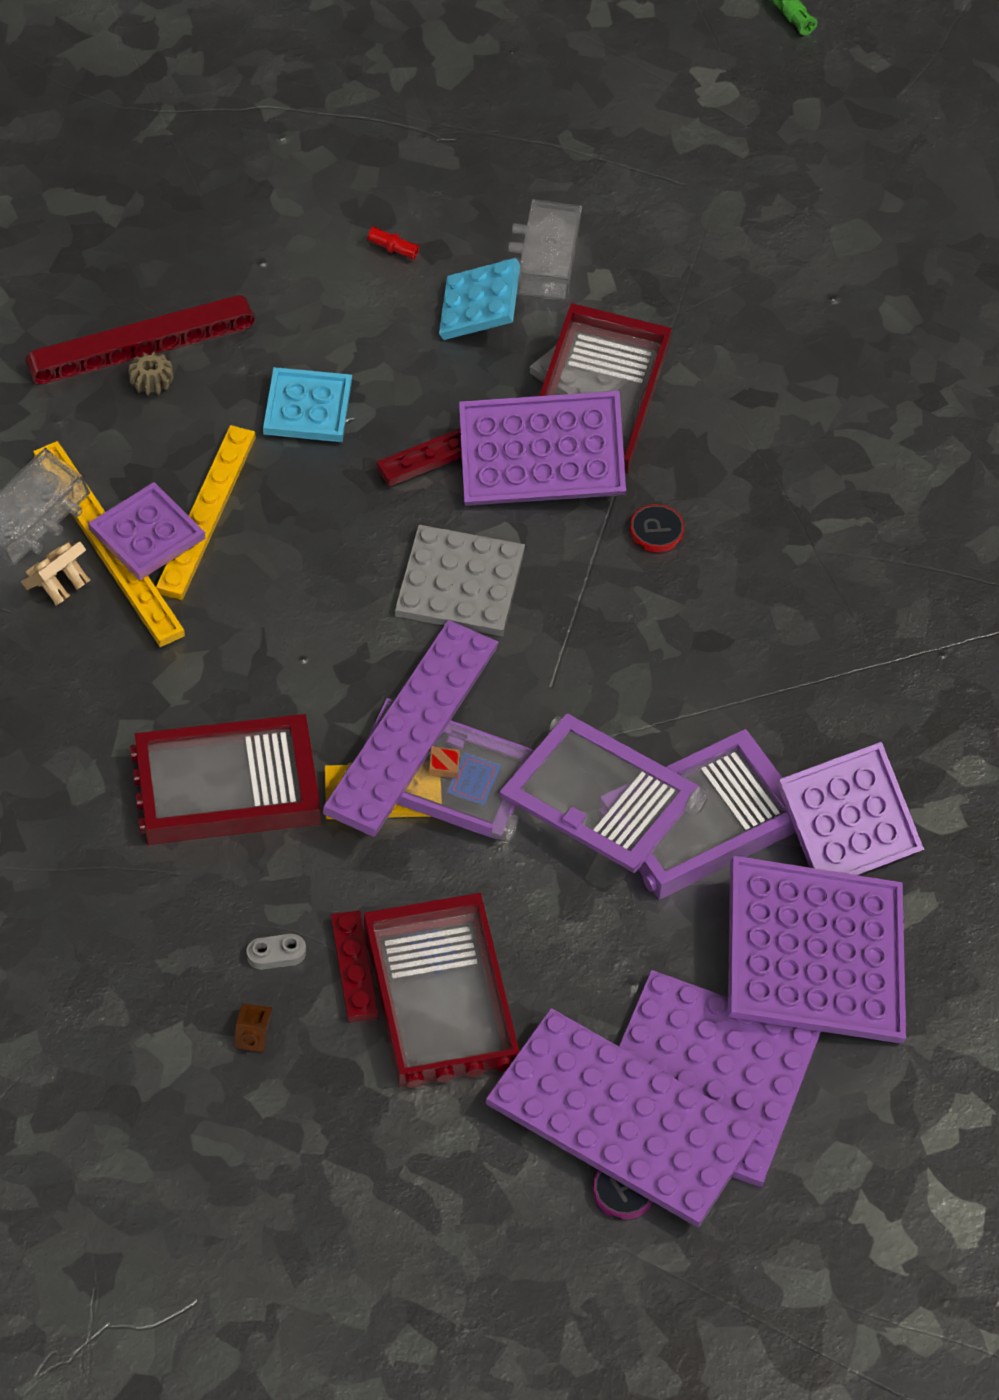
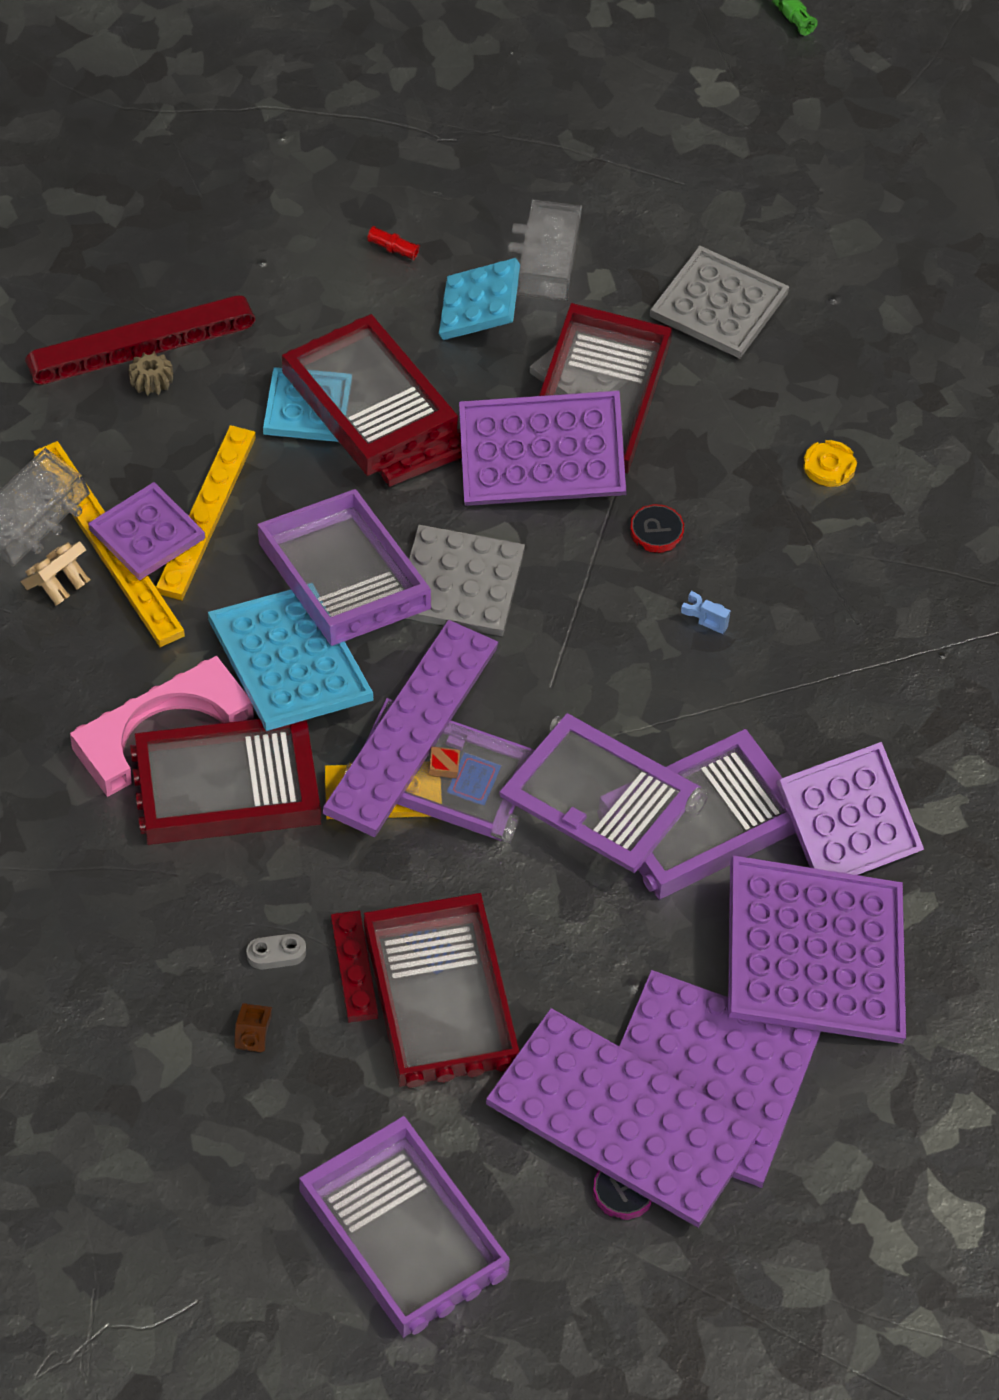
(203, 688): none -> bright pink arch
(287, 661): none -> medium azure plate
(344, 567): none -> window
(369, 394): none -> window
(404, 1226): none -> clear window
(709, 613): none -> light blue plate
(719, 301): none -> light grey plate
(829, 463): none -> yellow tile

